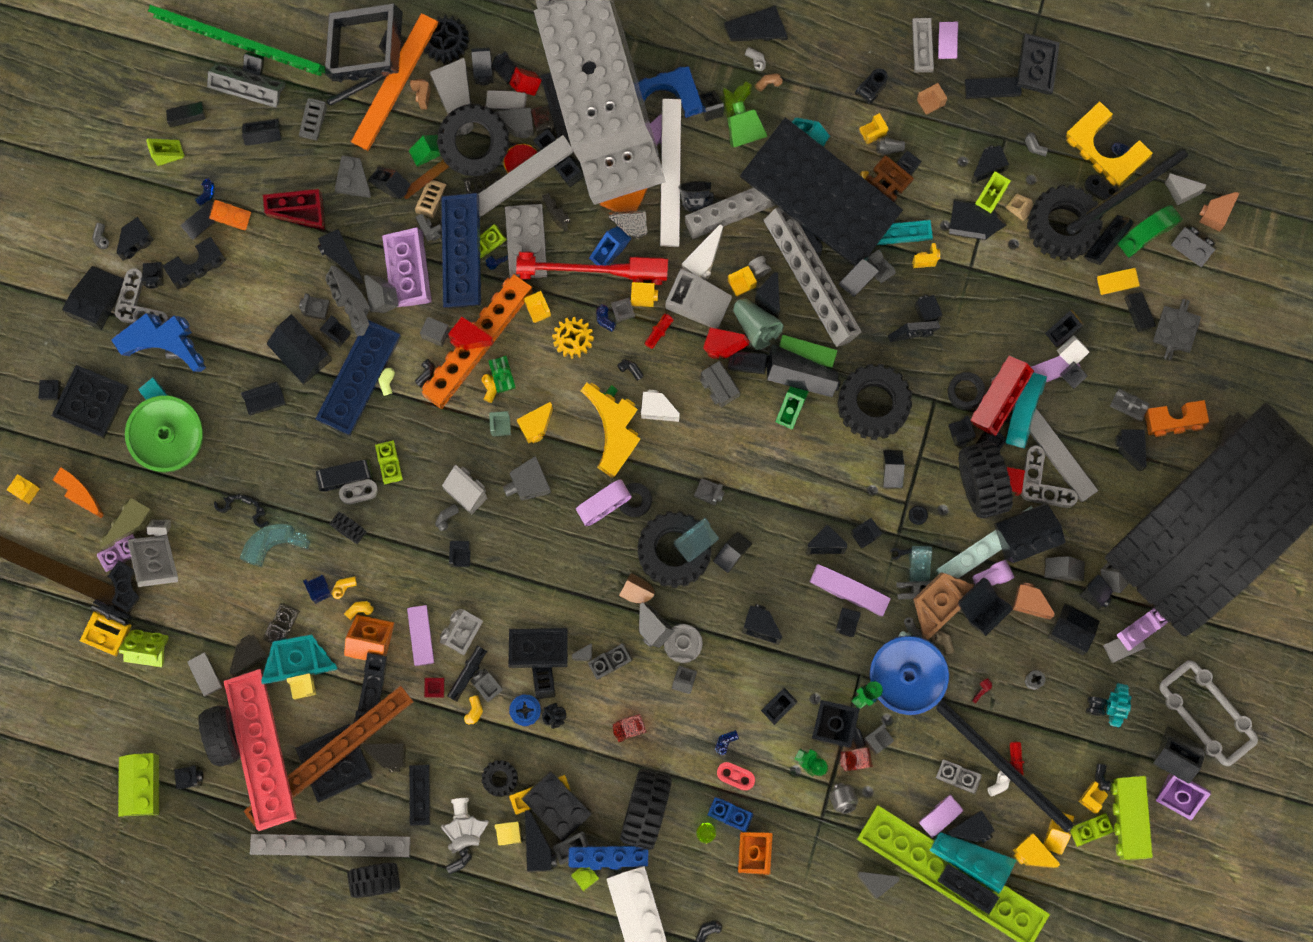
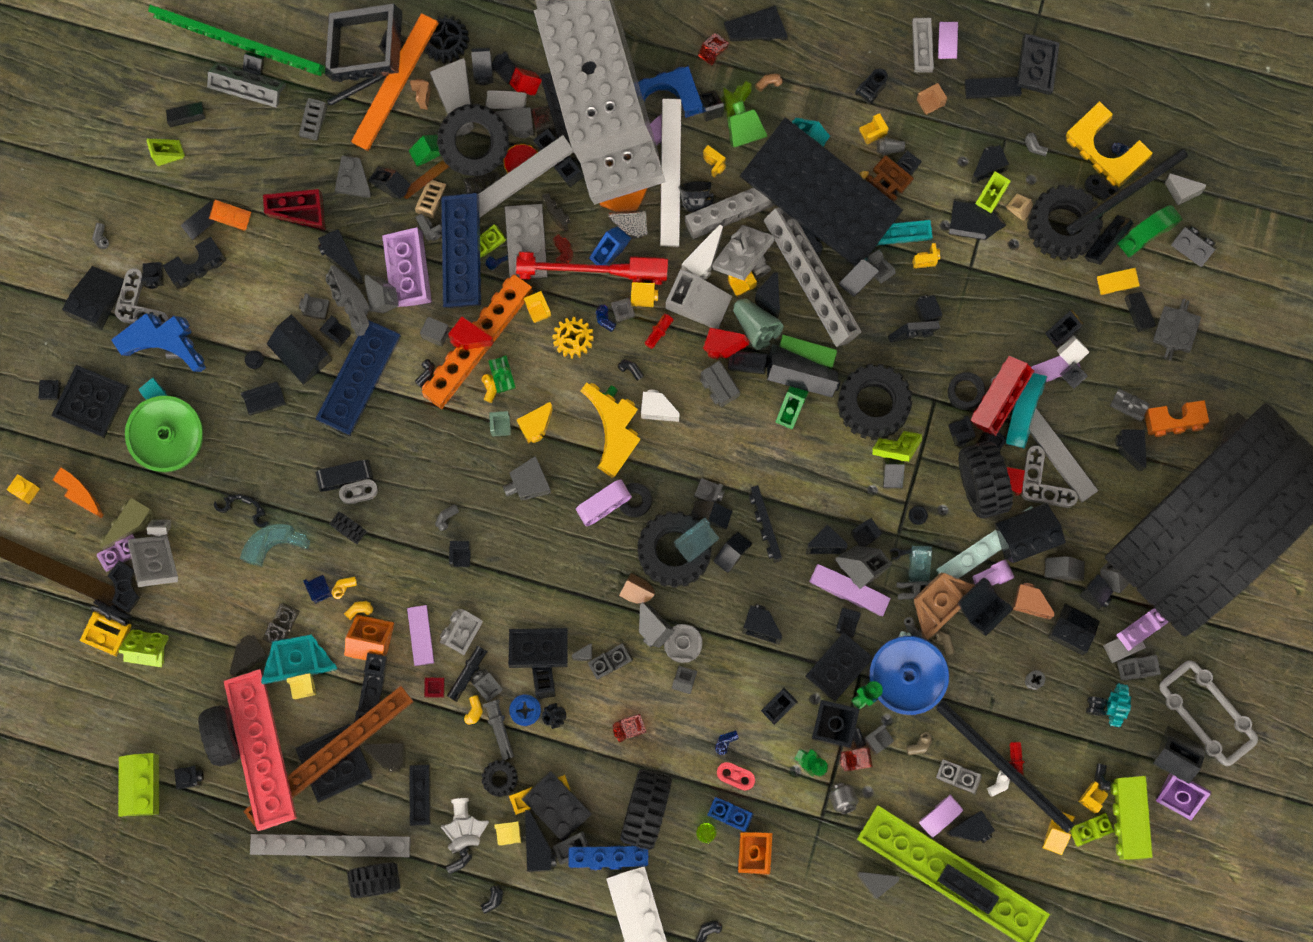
(132, 239): black slope -> none
(204, 674): light grey tile -> none
(208, 192): clear blue arm -> none
(254, 359): none -> black plate
(261, 132): black slope -> none
(385, 379): yellowish green arm -> none
(389, 462): lime slope -> none
(464, 490): light grey slope -> none
(495, 899): none -> black arm
(496, 720): none -> dark grey pin
(563, 246): none -> clear red bracket
(585, 877): lime plate -> none
(712, 48): none -> clear red bracket
(712, 157): none -> yellow bracket
(713, 512): none -> black slope
(743, 252): none -> light grey plate
(758, 59): light grey arm -> none
(762, 516): none -> black plate
(839, 667): none -> black plate
(863, 564): none -> dark grey slope
(901, 449): none -> lime plate
(922, 745): none -> dark tan arm
(980, 863): teal wing -> none
(986, 685): dark red hand -> none
(1034, 853): yellow slope -> none
(1139, 668): none -> dark grey slope
(1218, 211): nougat slope -> none

